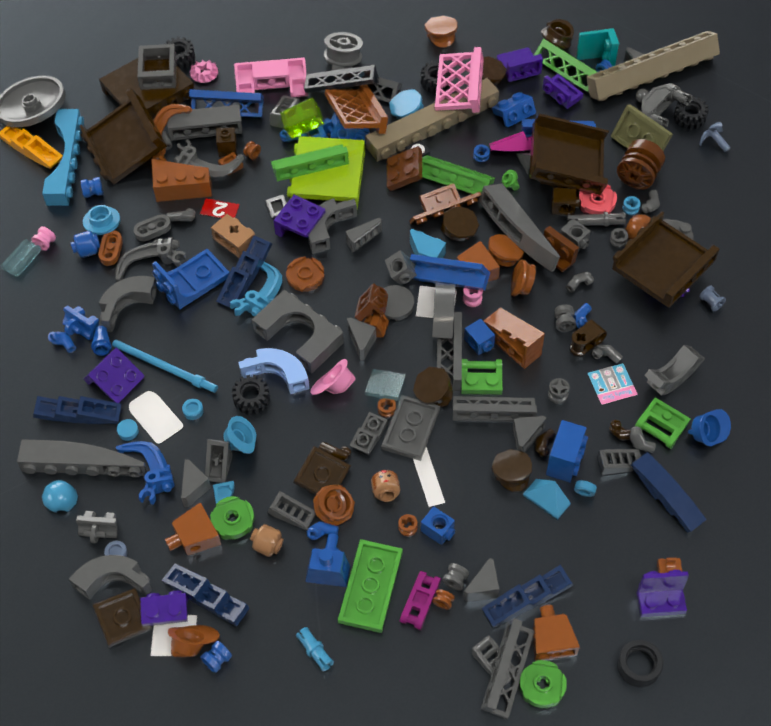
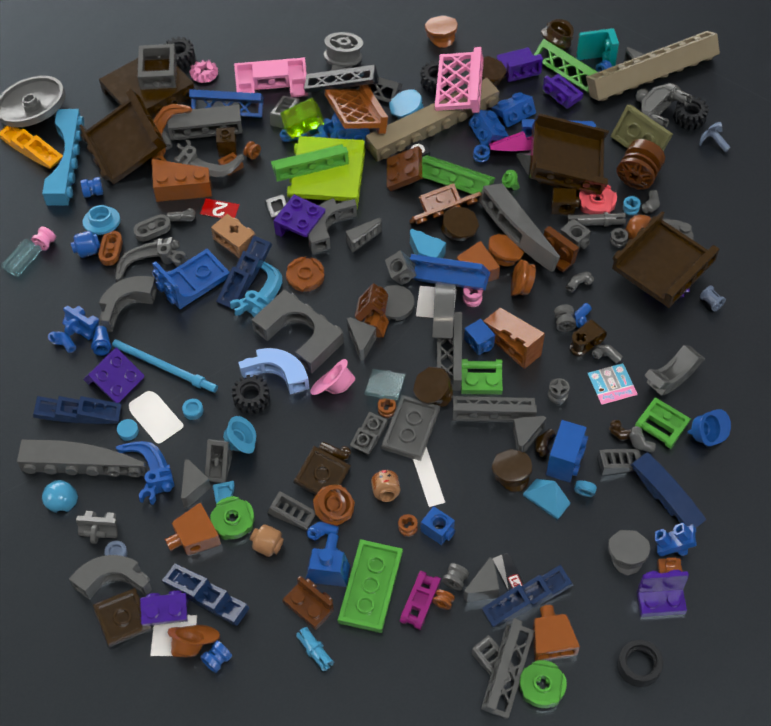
(309, 603): none -> reddish brown bracket
(487, 127): none -> blue bracket
(508, 571): none -> sticker
(628, 551): none -> dark grey hat
(676, 541): none -> blue hips

